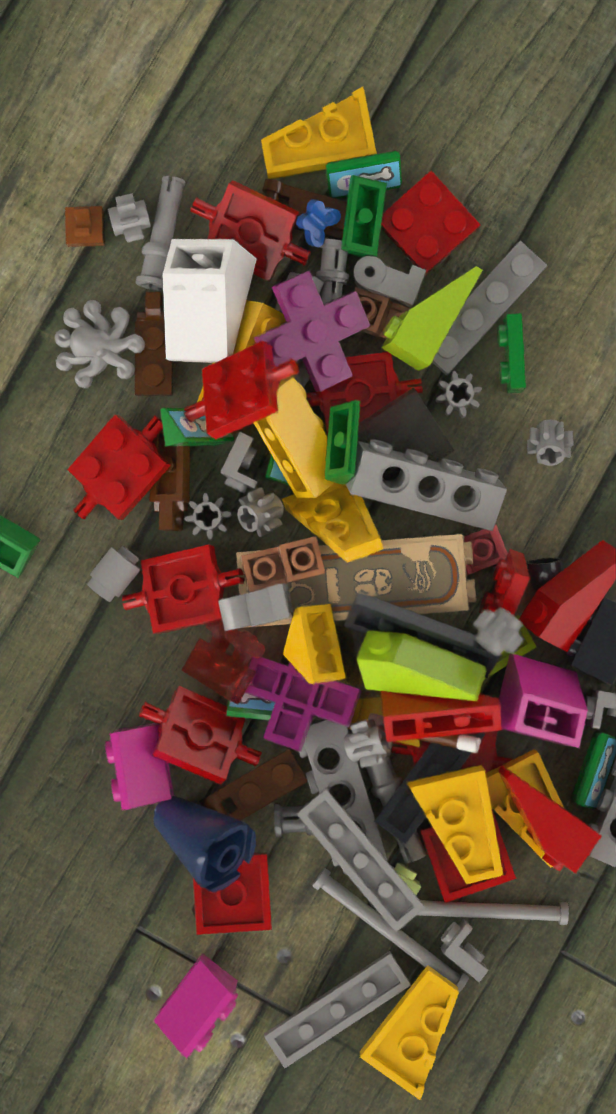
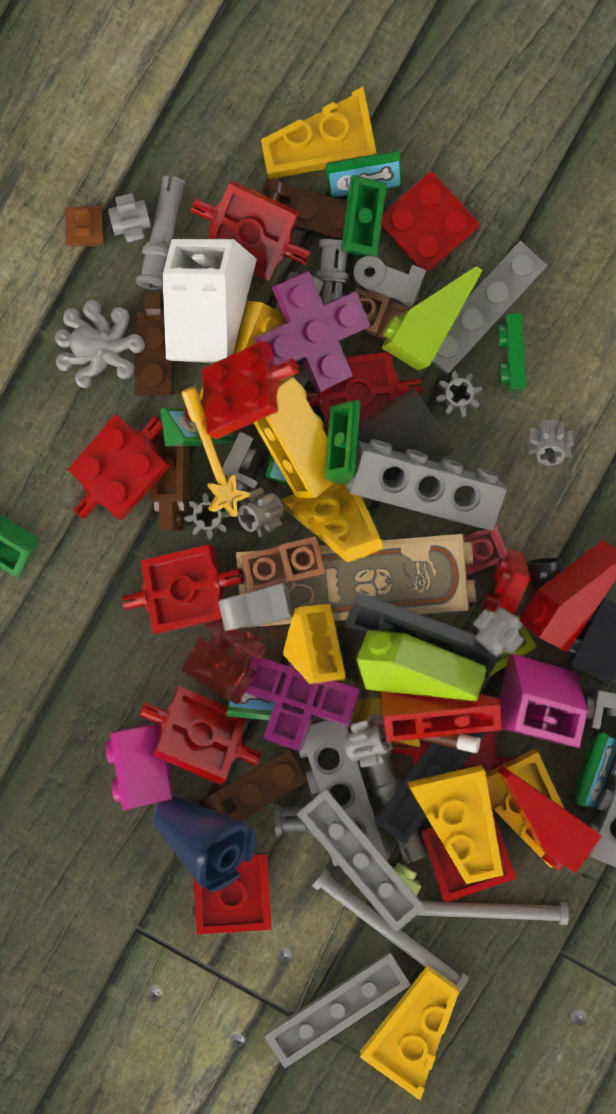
(114, 573): light grey brick -> none
(196, 1004): dark pink slope -> none
(225, 492): none -> yellow piece
(316, 220): blue piece -> none
(465, 957): light grey bracket -> none

